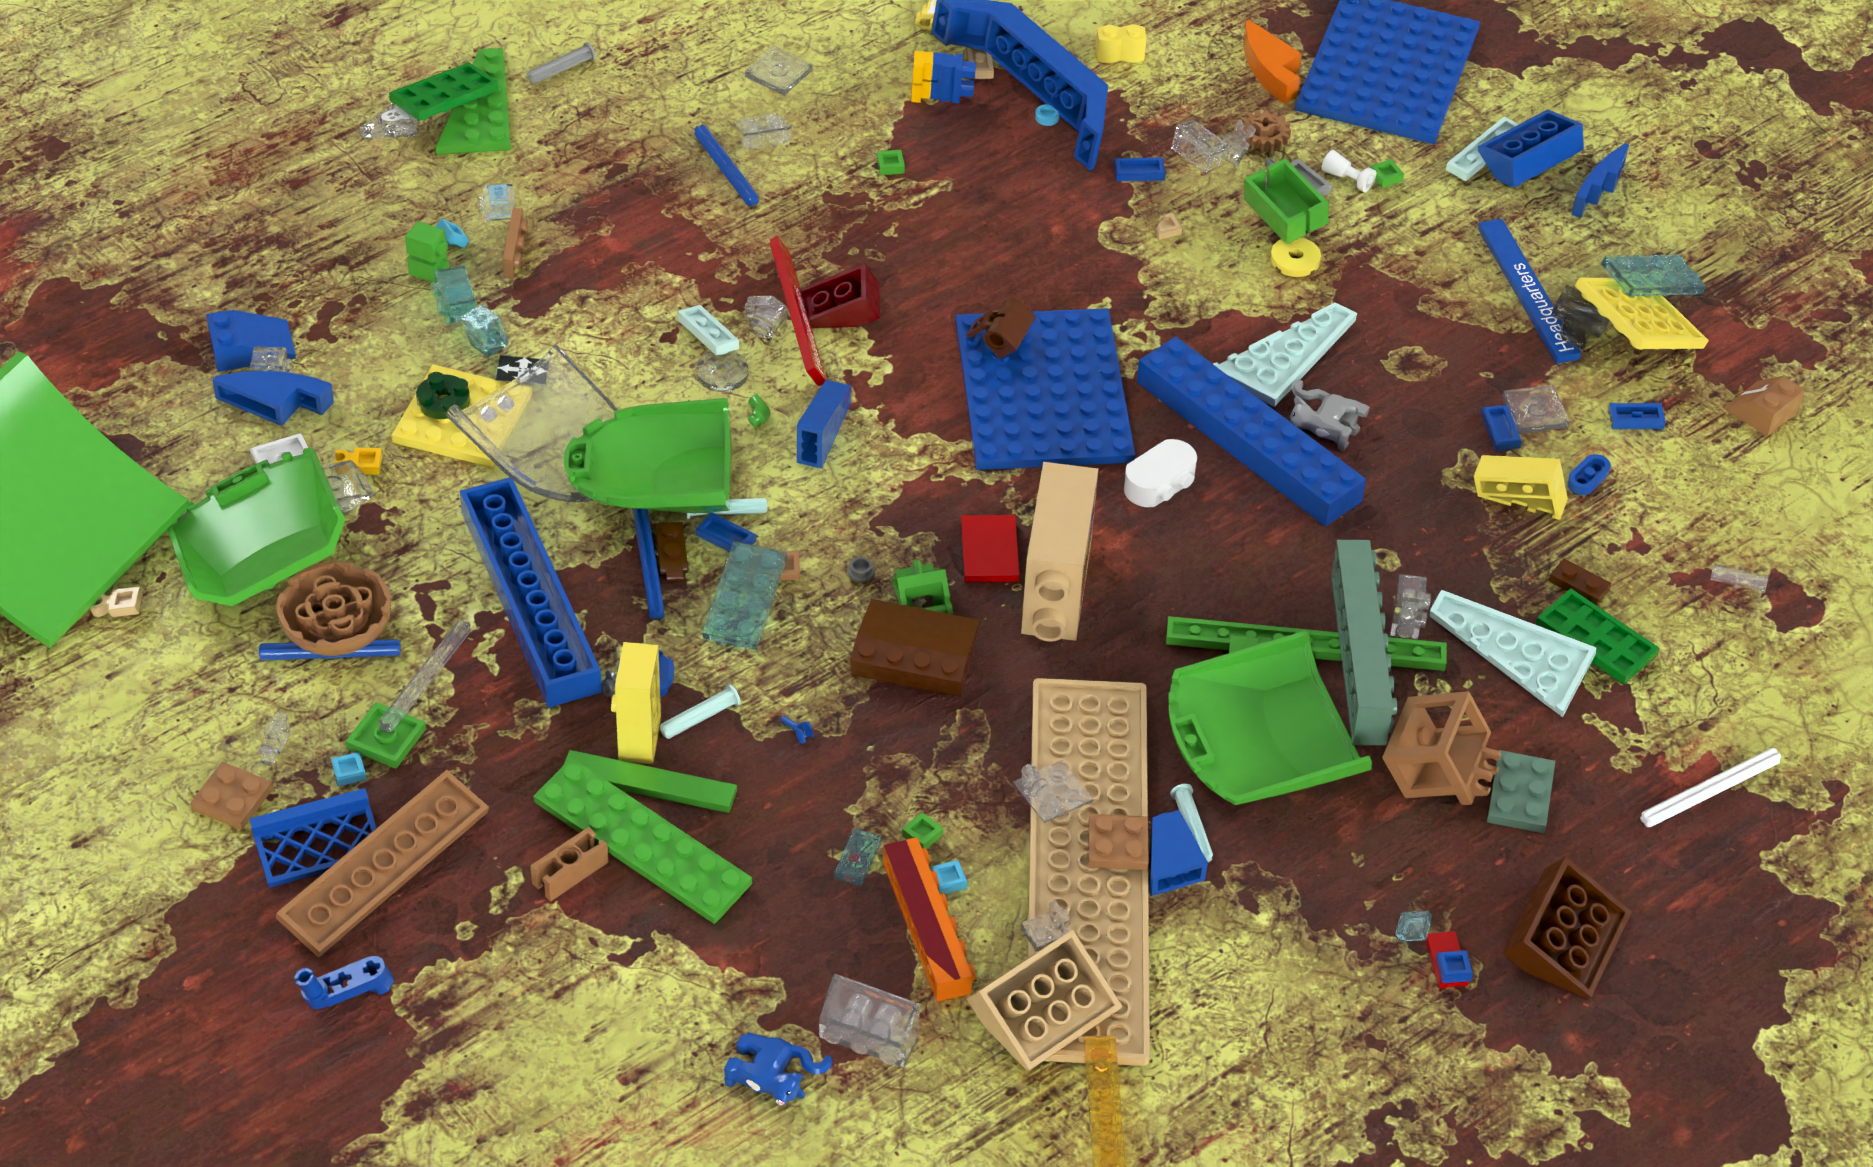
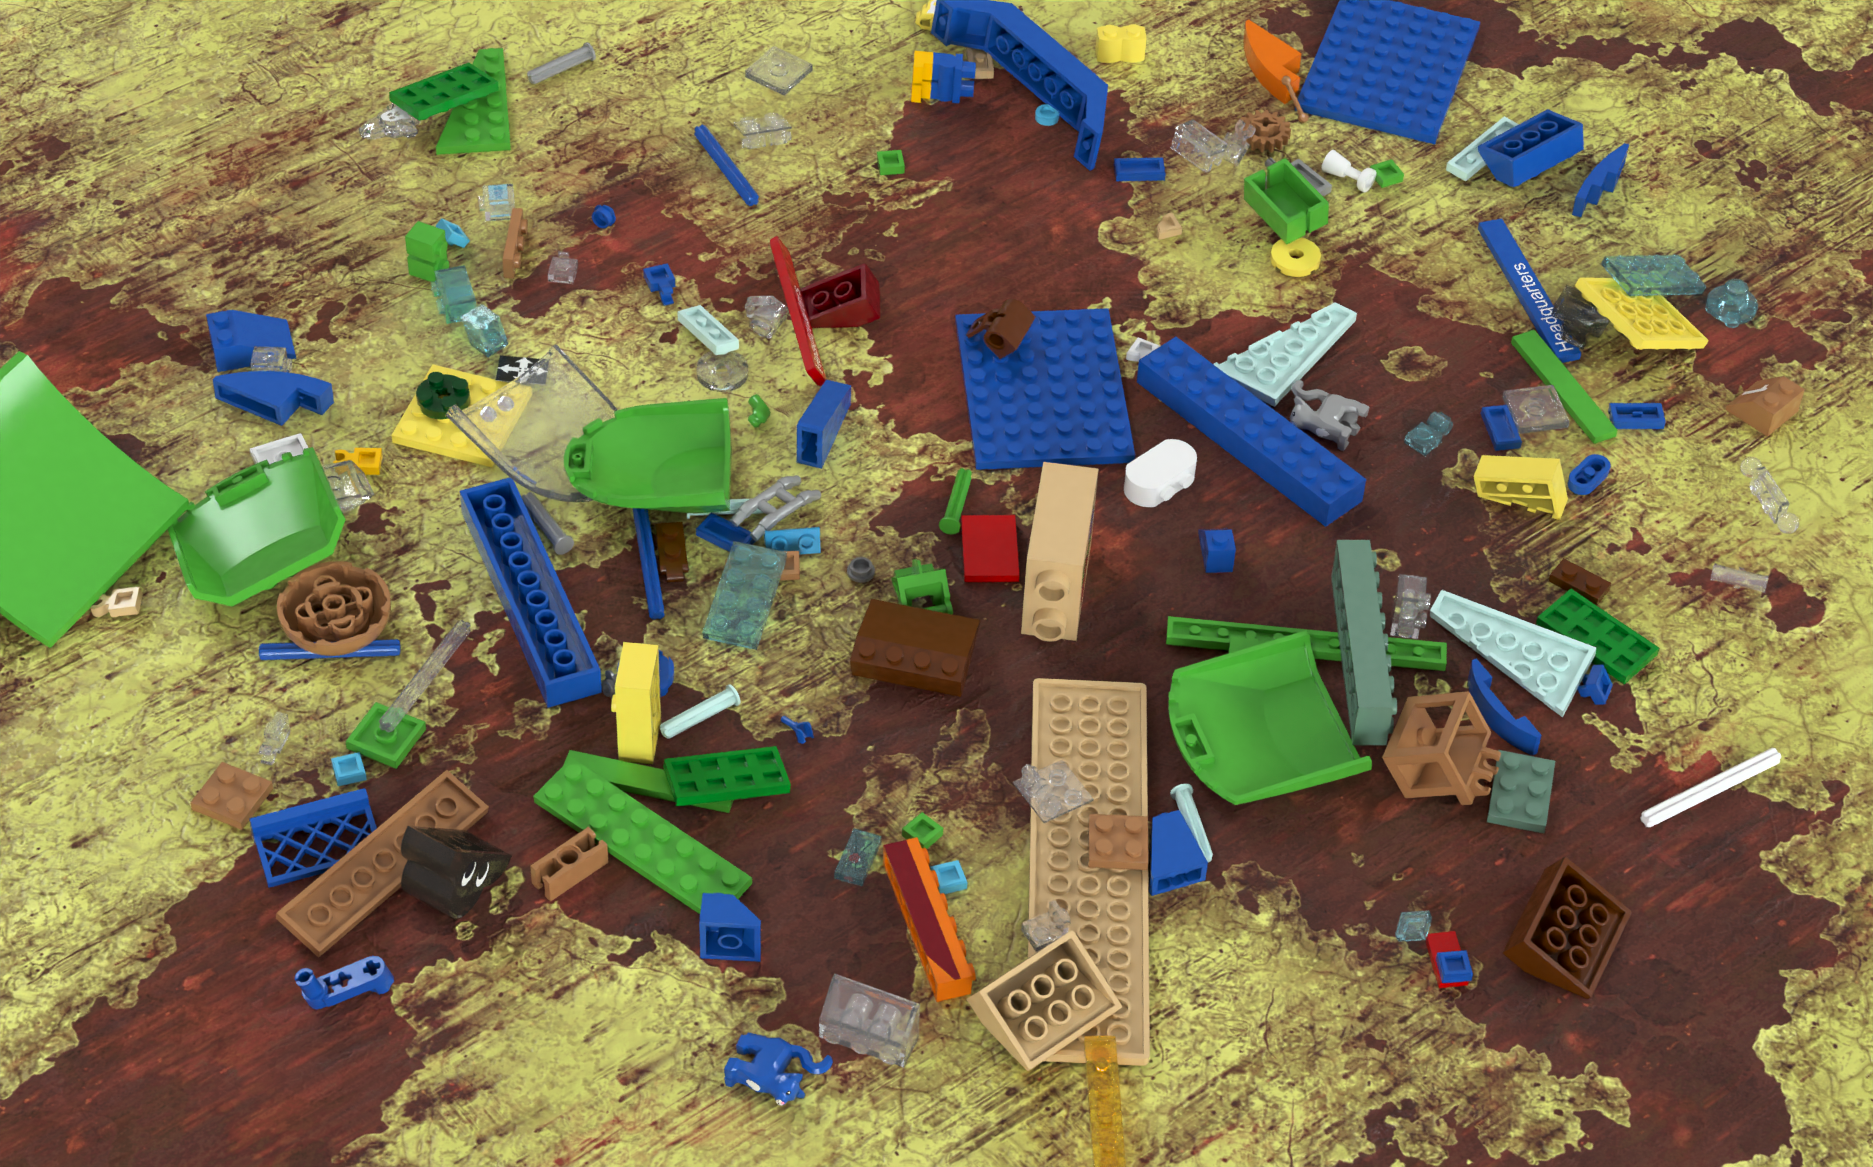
(449, 867): none -> clear smoke brick
(561, 542): none -> light grey axle
(562, 269): none -> clear tile
(603, 216): none -> blue plate
(660, 279): none -> blue plate
(726, 776): none -> green plate
(728, 929): none -> blue slope
(774, 515): none -> light grey piece
(802, 540): none -> dark azure hinge
(950, 523): none -> bright green axle
(1140, 349): none -> white tile
(1217, 549): none -> blue slope
(1302, 117): none -> medium nougat hinge
(1425, 437): none -> clear light blue plate
(1516, 732): none -> blue slope
(1570, 392): none -> bright green tile
(1596, 685): none -> blue tile
(1732, 303): none -> clear light blue plate
(1769, 495): none -> clear plate

